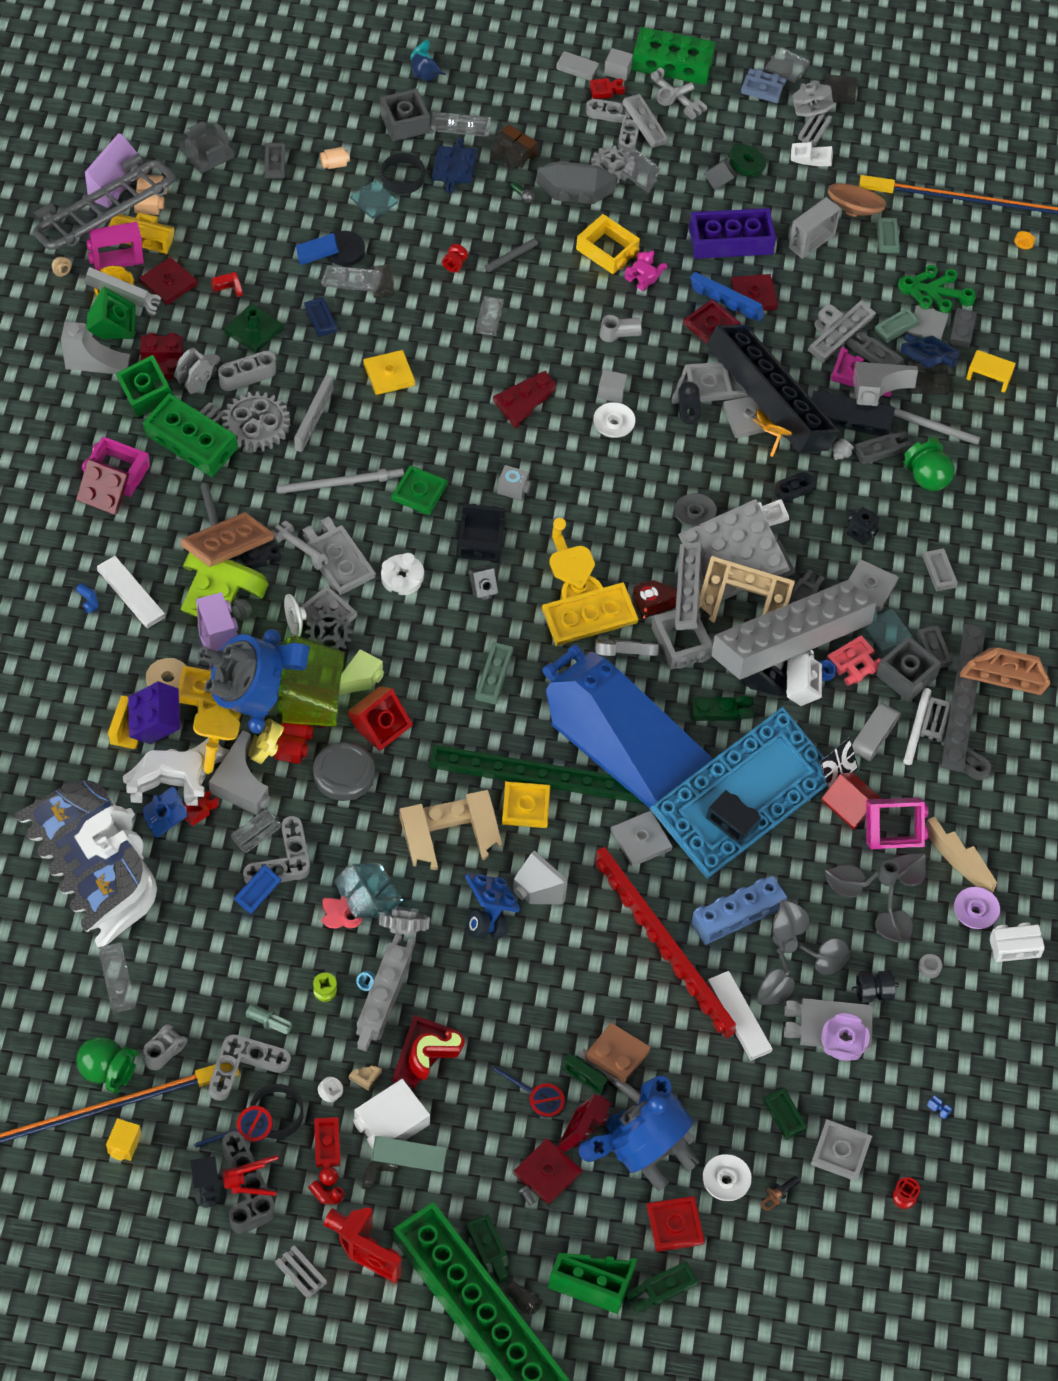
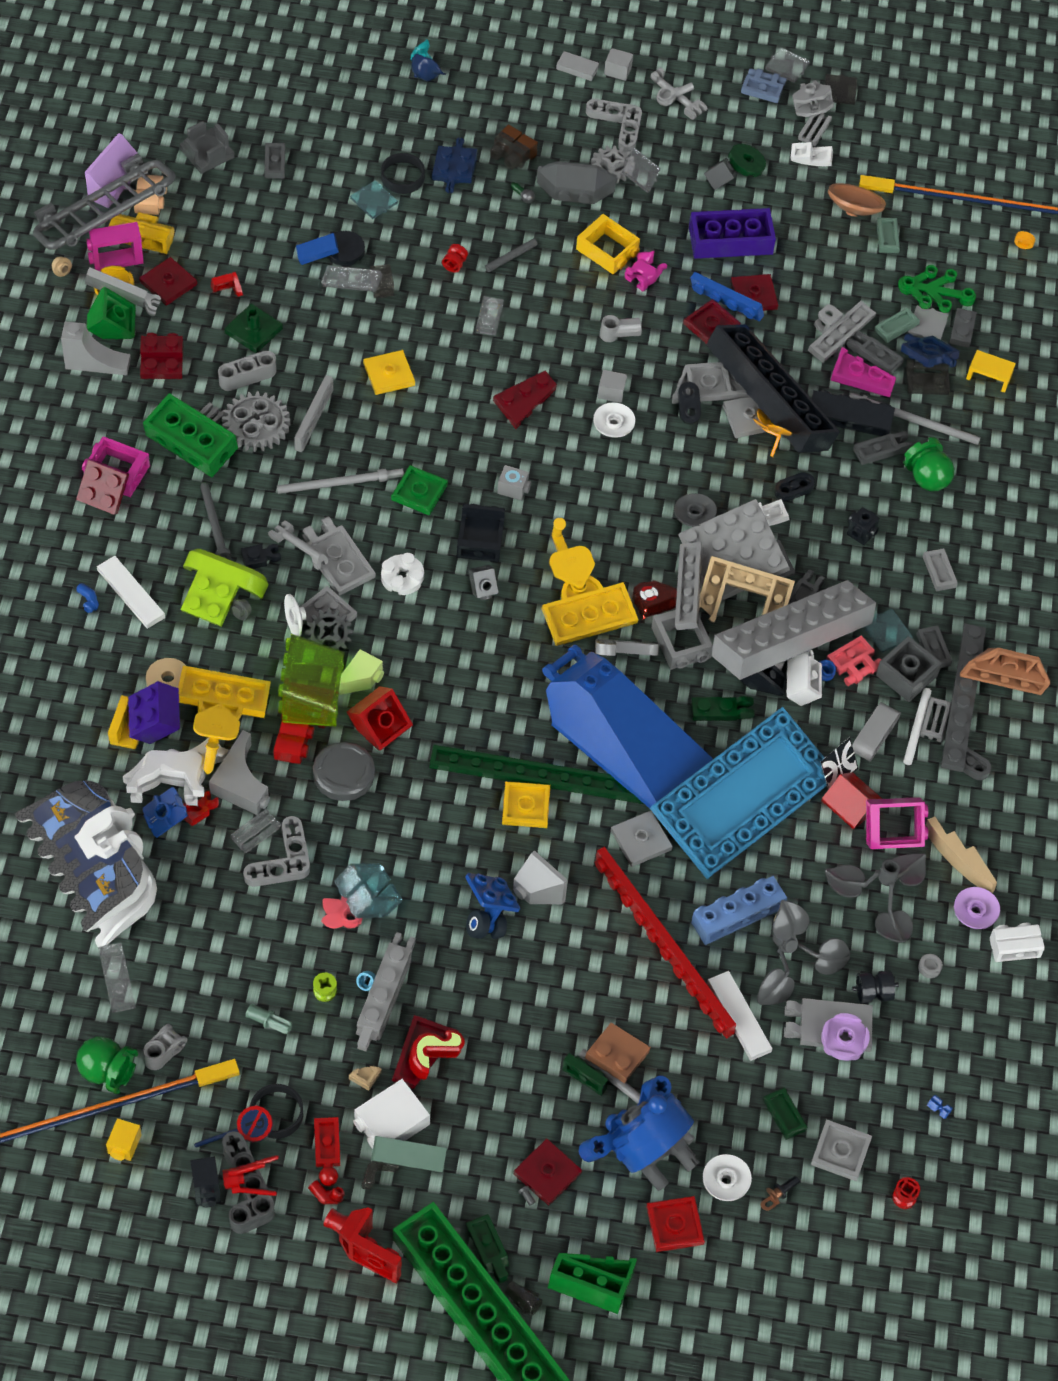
(144, 385): green brick -> none
(196, 369): light grey hinge -> none
(215, 621): lavender brick -> none
(227, 539): nougat tile -> none
(242, 1054): light grey beam -> none
(249, 673): blue piece -> none
(257, 889): blue tile -> none
(266, 742): light yellow plate -> none
(287, 1256): light grey tile -> none
(320, 317): dark blue tile -> none
(330, 1089): white tile -> none
(334, 158): light nougat brick -> none
(404, 114): dark grey brick -> none
(404, 920): light grey gear -> none
(460, 124): clear tile -> none
(474, 809): tan wedge -> none
(494, 673): sand green tile -> none
(544, 1099): piece -> none
(585, 1121): dark red plate -> none
(604, 88): red plate -> none
(645, 120): light grey tile -> none
(664, 1286): dark green hinge -> none
(678, 55): green brick -> none
(733, 817): black brick -> none
(814, 227): light grey window -> none
(842, 449): light grey plate -> none
(873, 582): light grey plate -> none
(876, 379): light grey arch -> none

